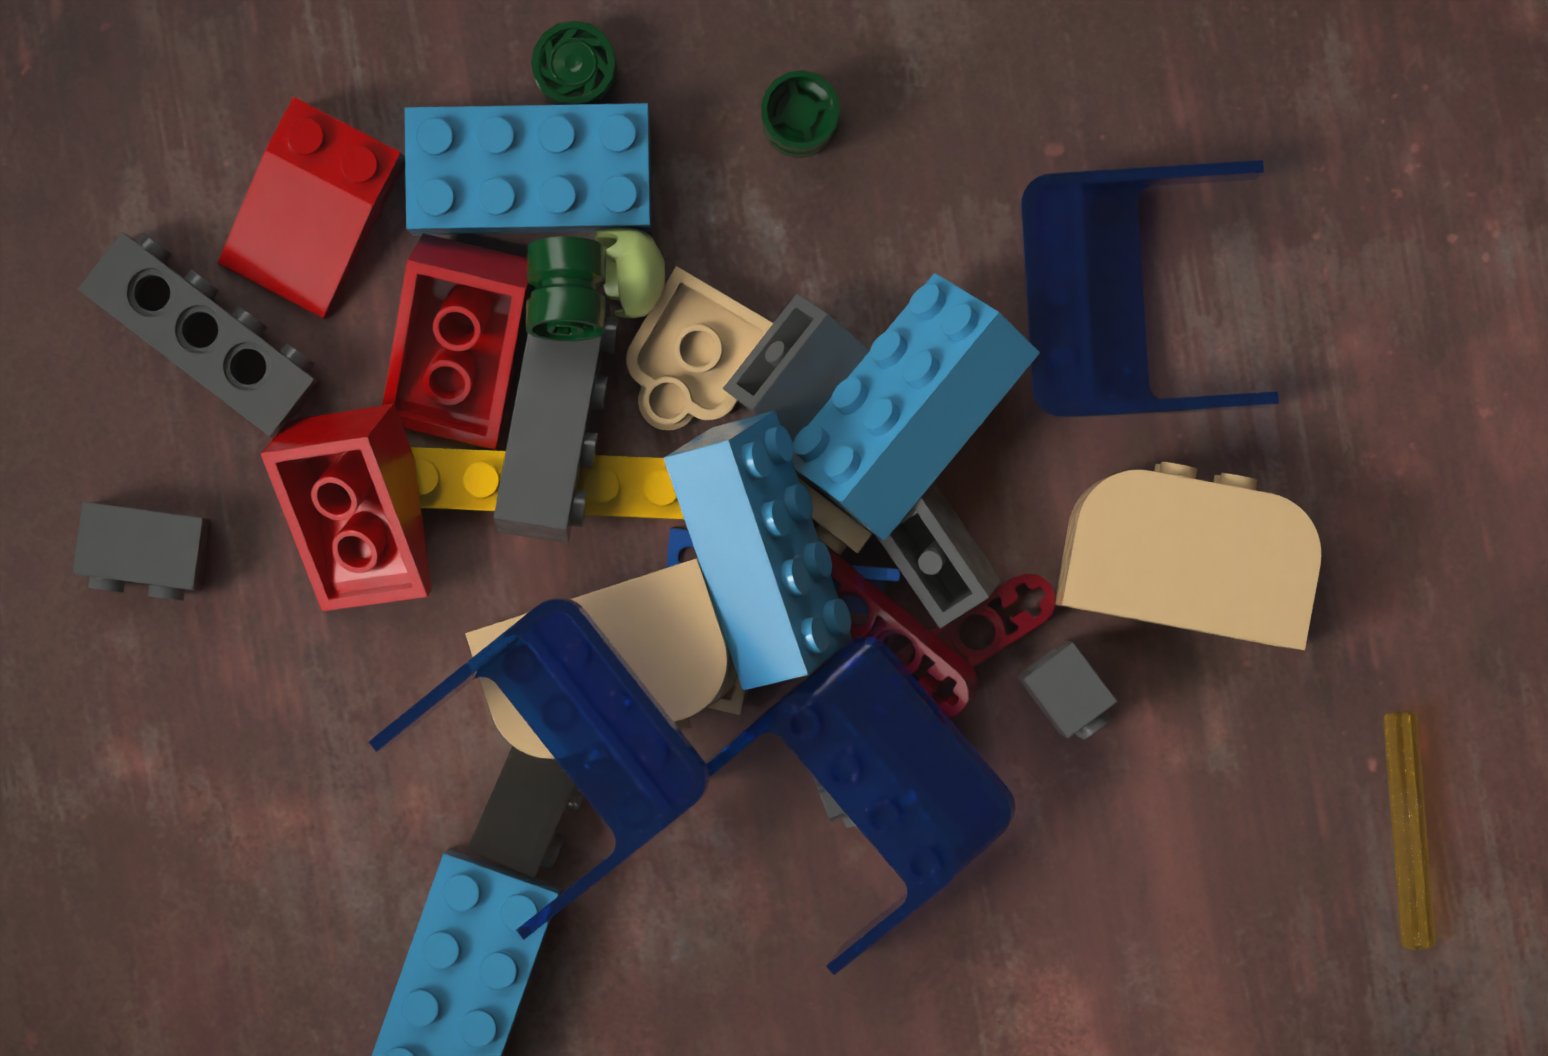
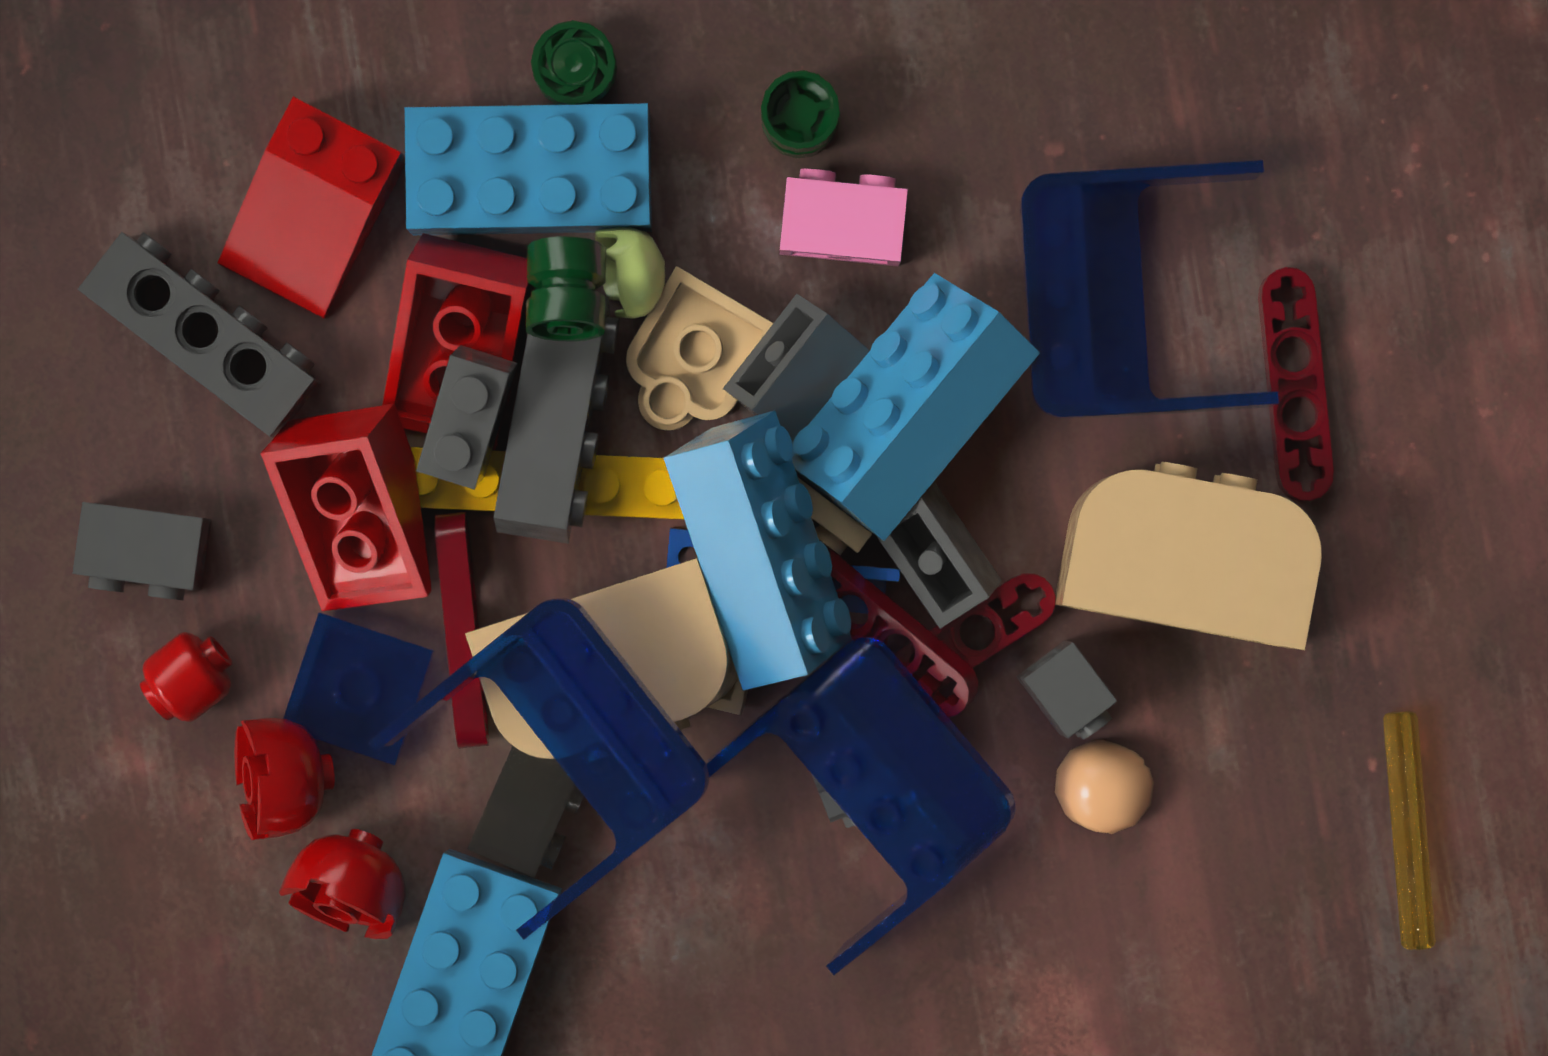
(186, 677): none -> red head
(279, 776): none -> red cylinder
(347, 883): none -> red cylinder
(356, 685): none -> clear blue plate
(460, 618): none -> dark red beam
(467, 417): none -> dark grey brick
(843, 218): none -> bright pink brick
(1104, 786): none -> light nougat hair
(1307, 383): none -> dark red beam

